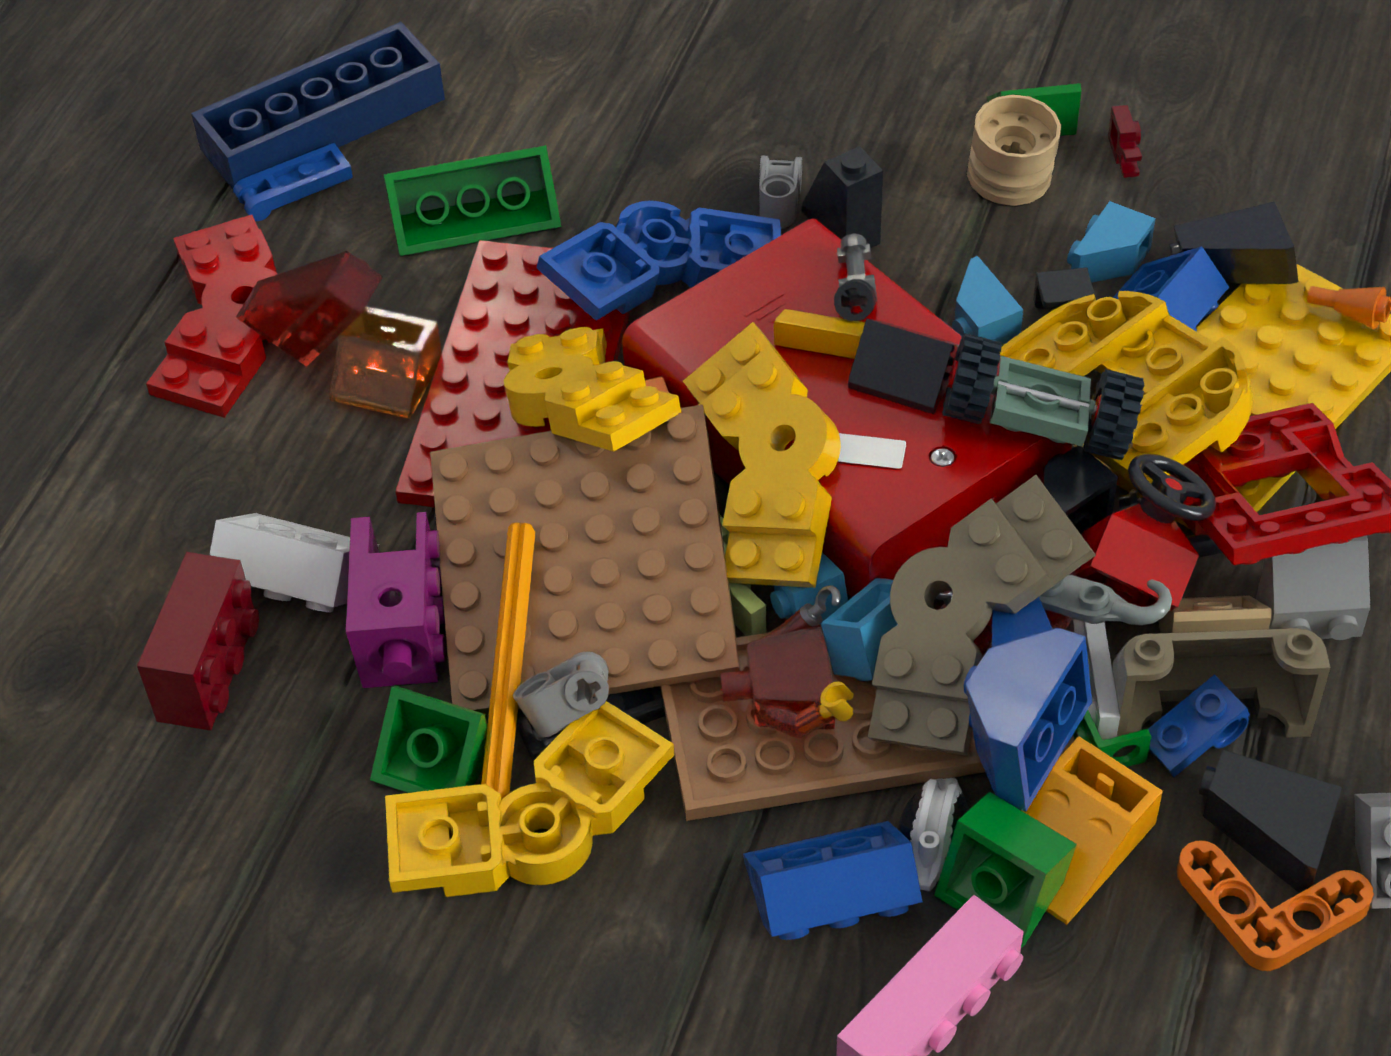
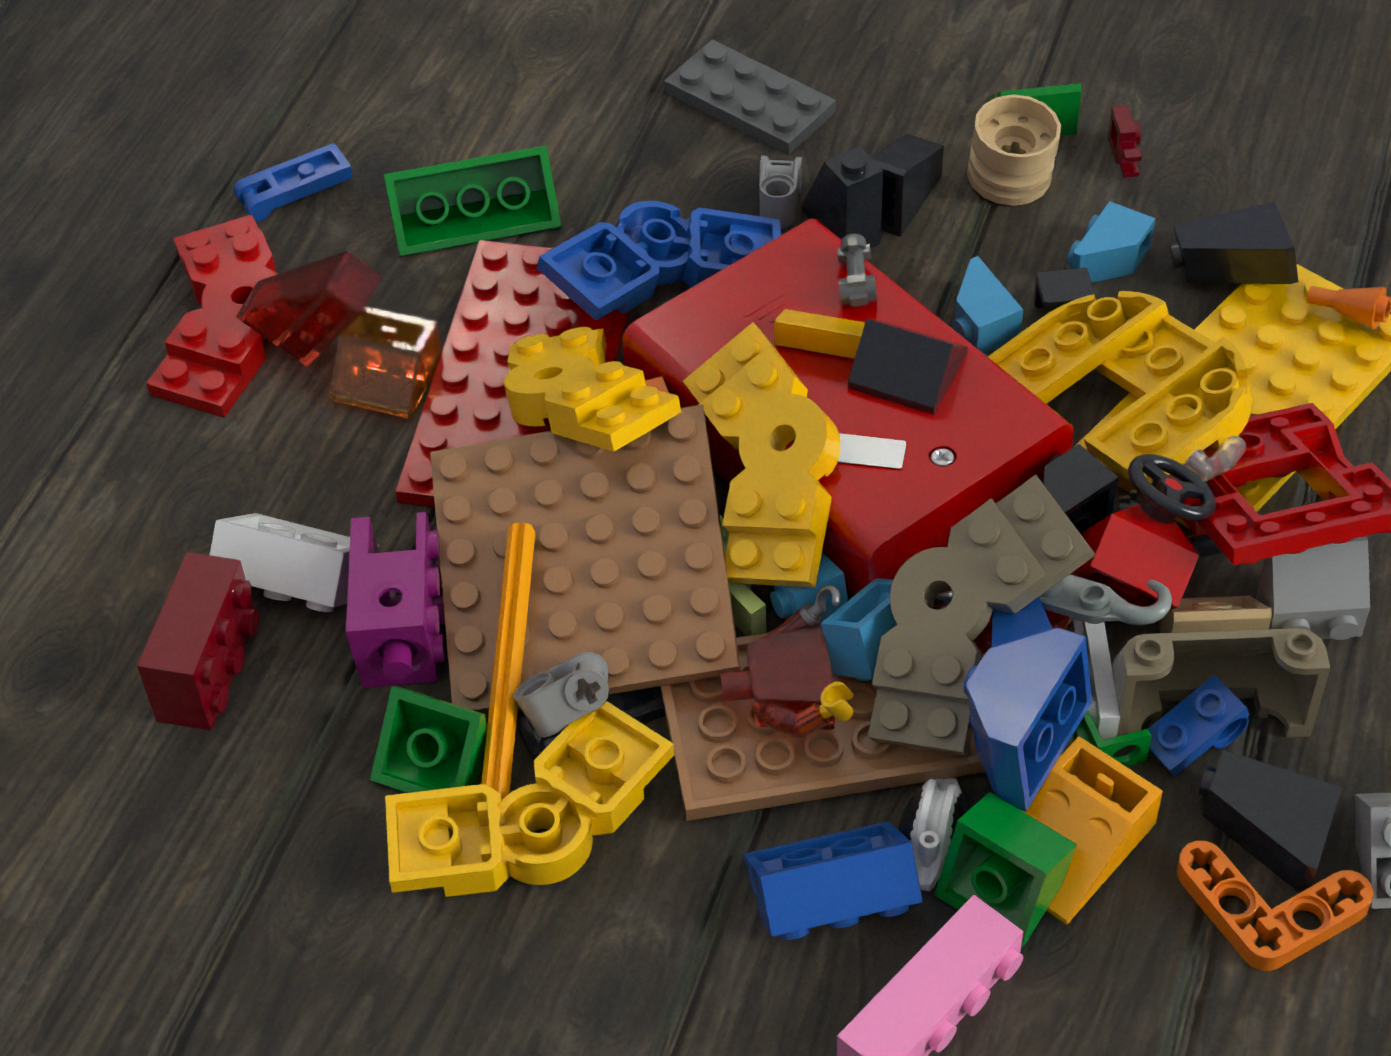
(320, 103): dark blue brick -> none
(750, 96): none -> dark grey plate
(847, 311): black bush -> none
(909, 175): none -> black slope
(1043, 399): plate -> none
(1184, 281): blue slope -> none
(1221, 461): none -> clear arm

